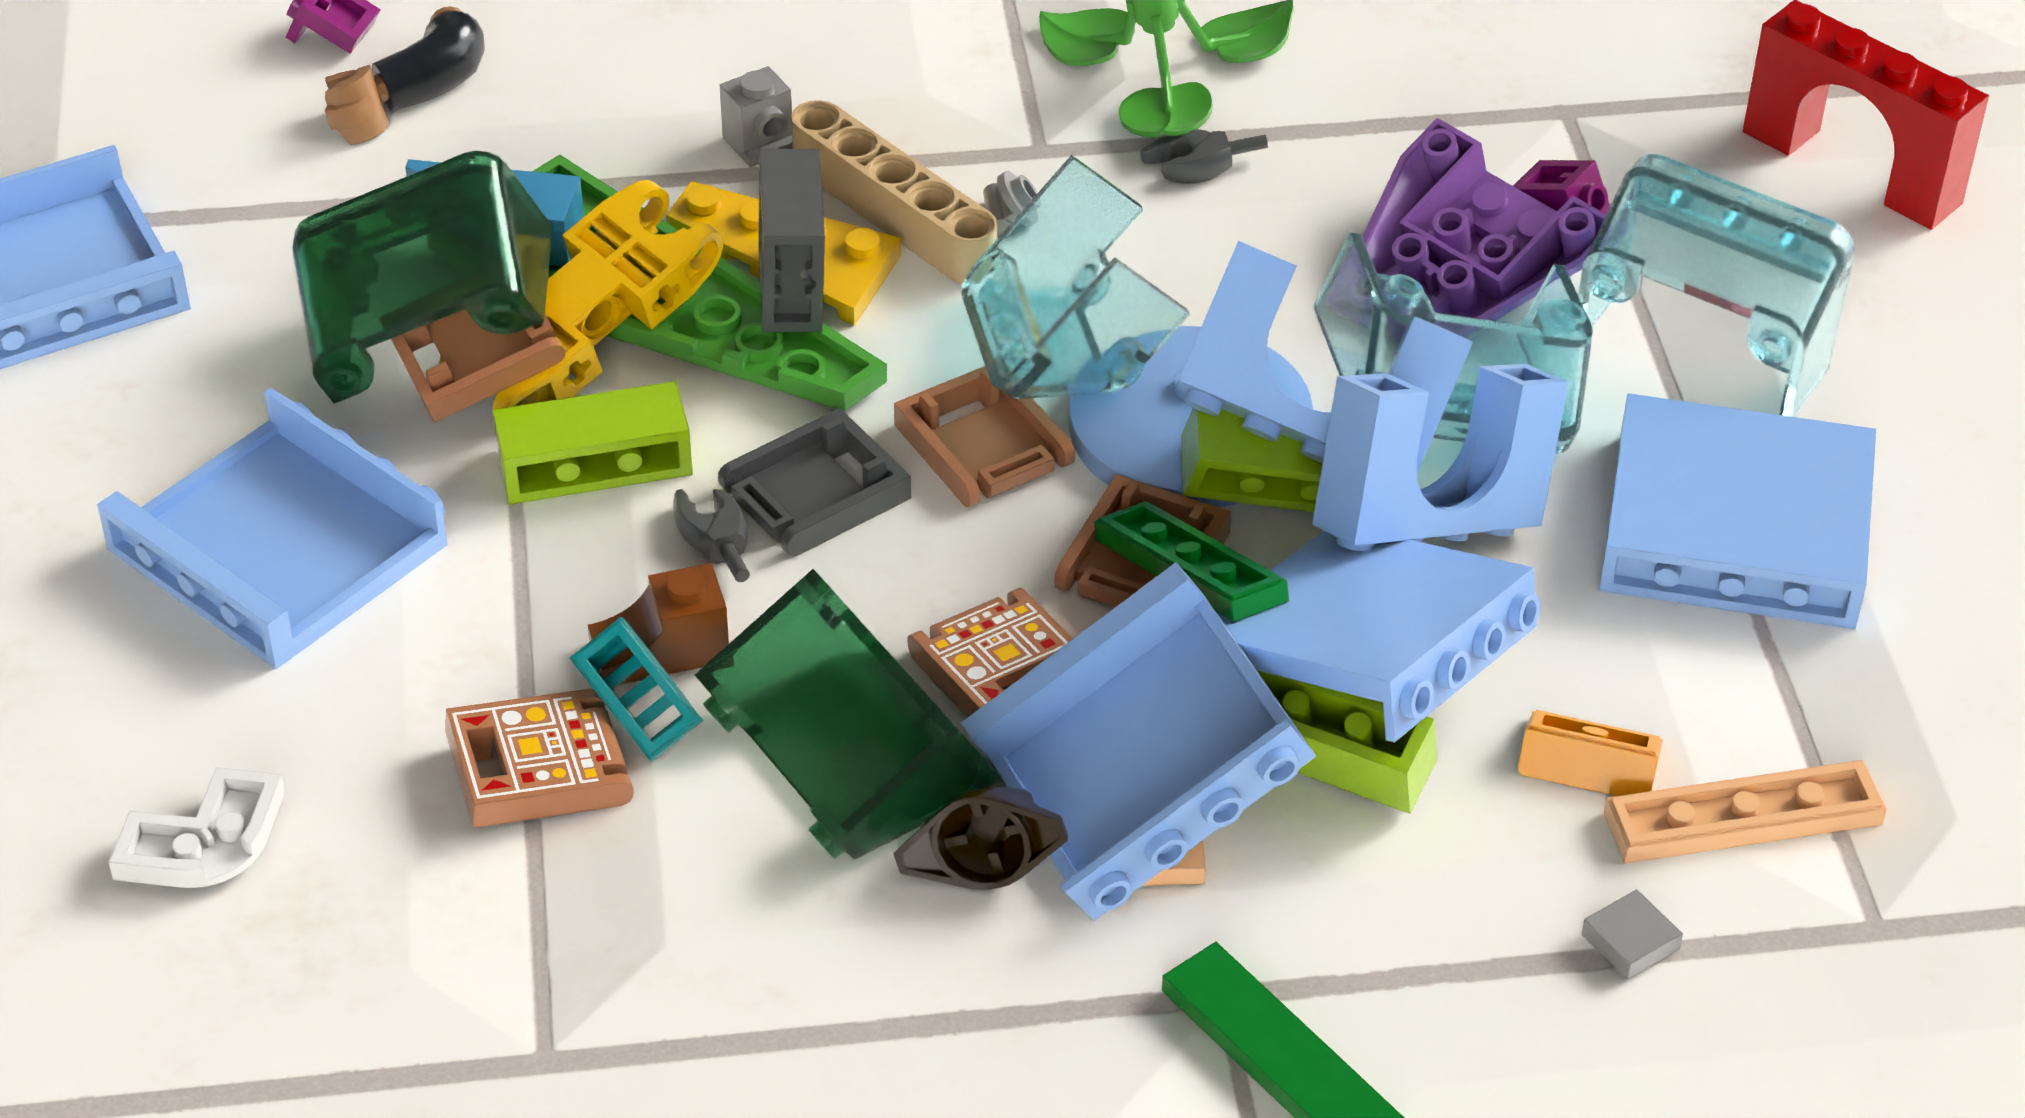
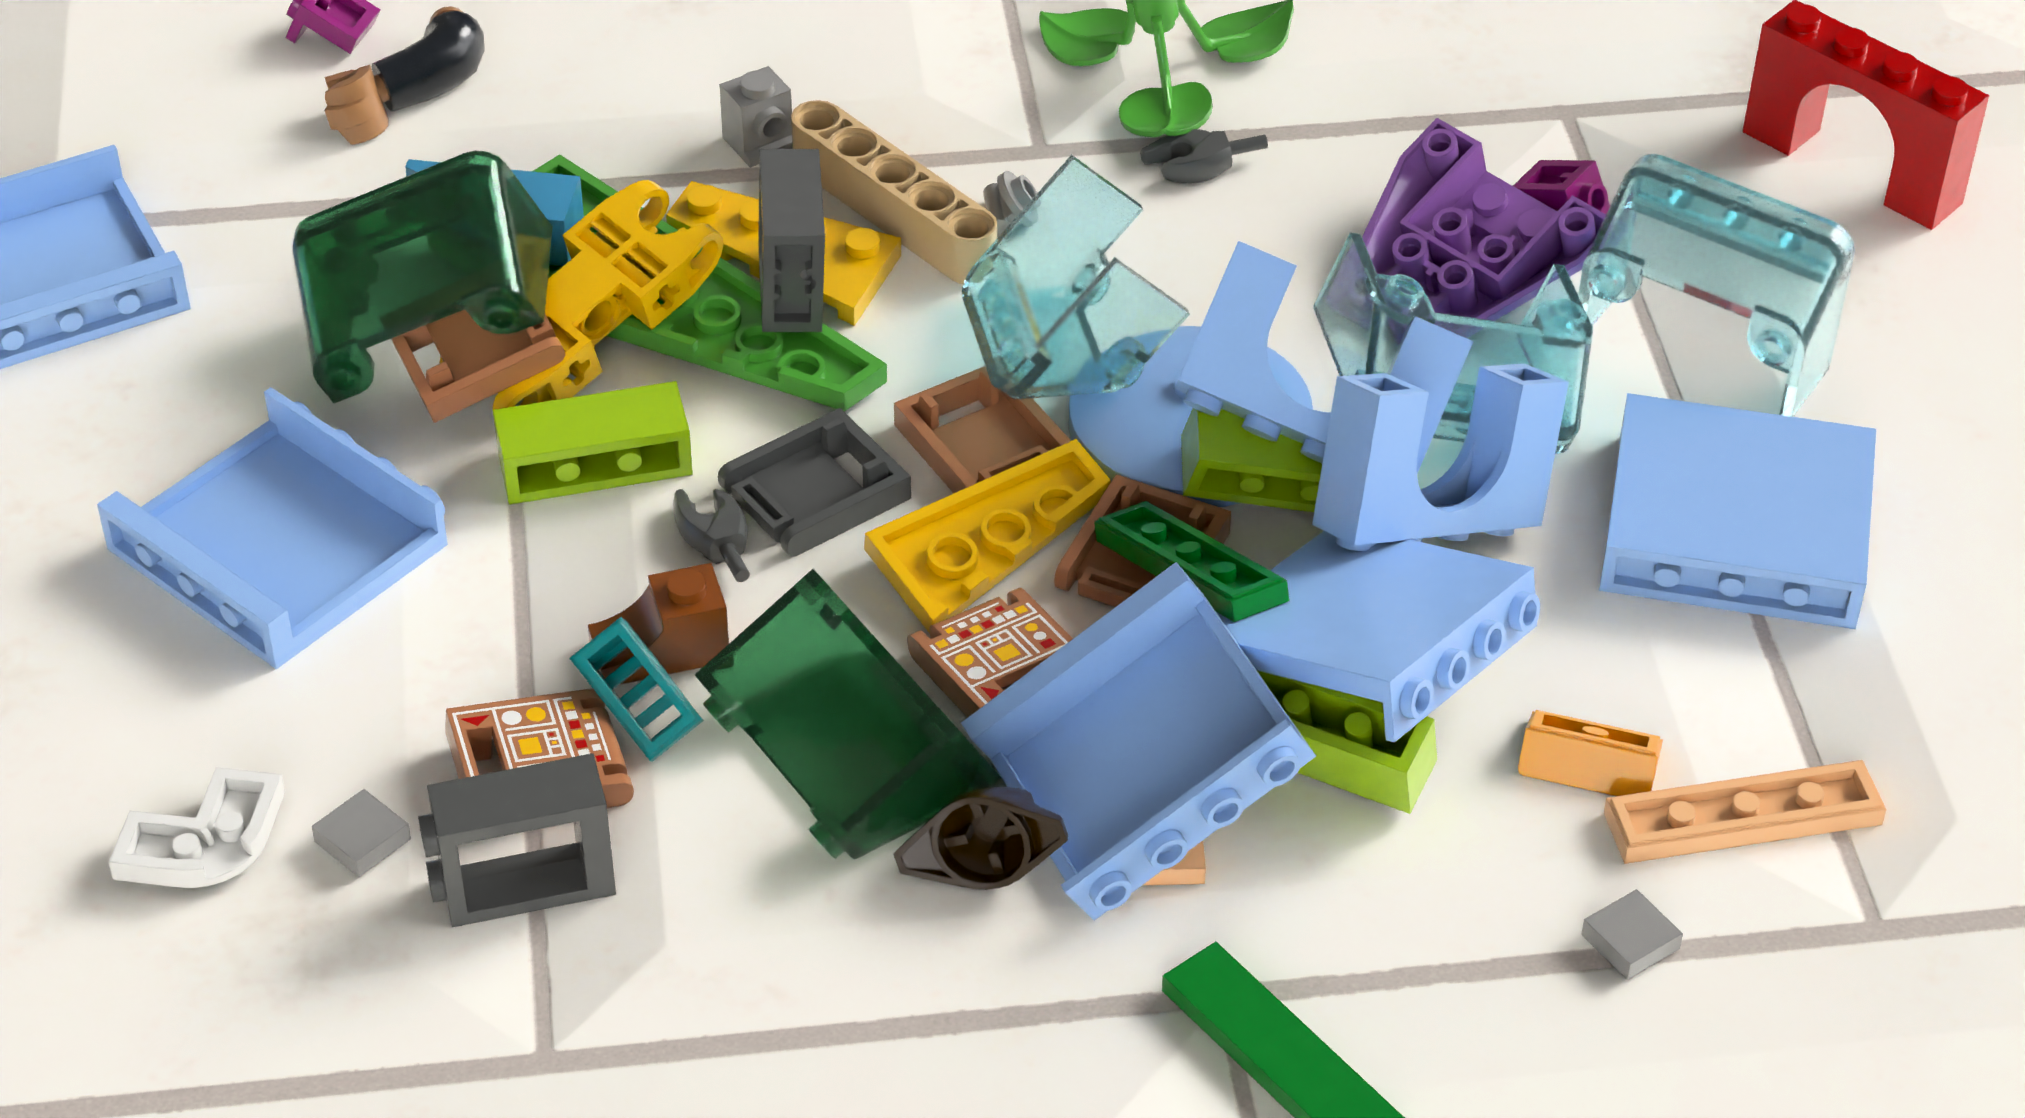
(361, 832): none -> light grey tile
(512, 804): none -> dark grey window
(978, 536): none -> yellow wing

